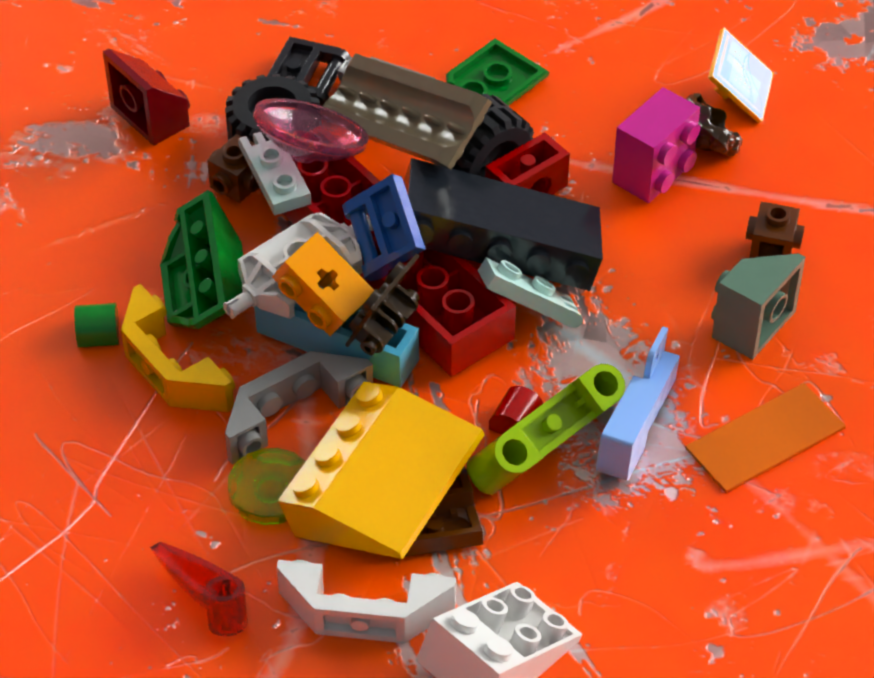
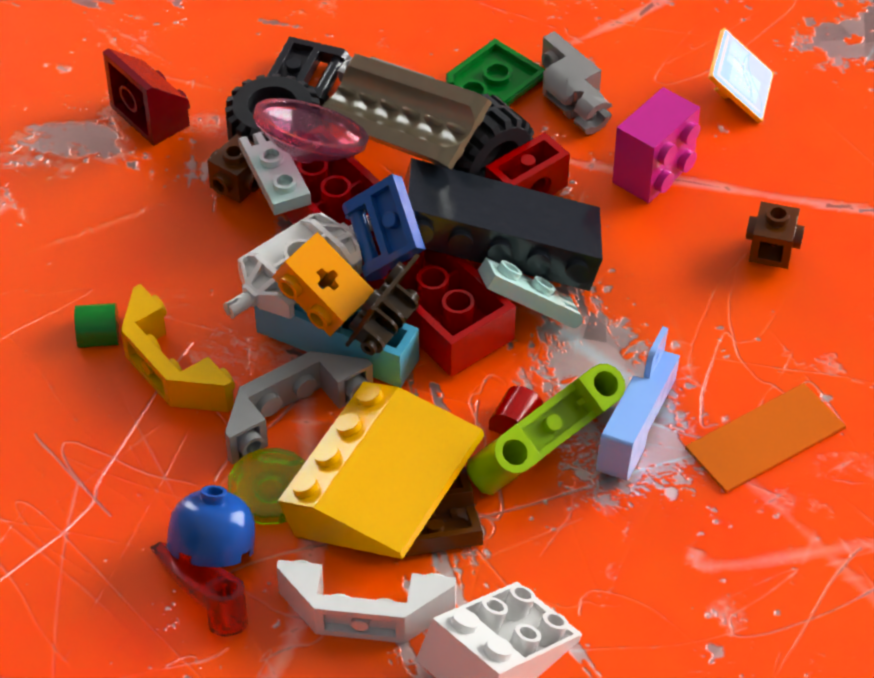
(200, 264): green wedge -> none
(211, 528): none -> blue cylinder
(573, 84): none -> light grey plate
(713, 132): dark brown hair -> none
(756, 301): sand green slope -> none

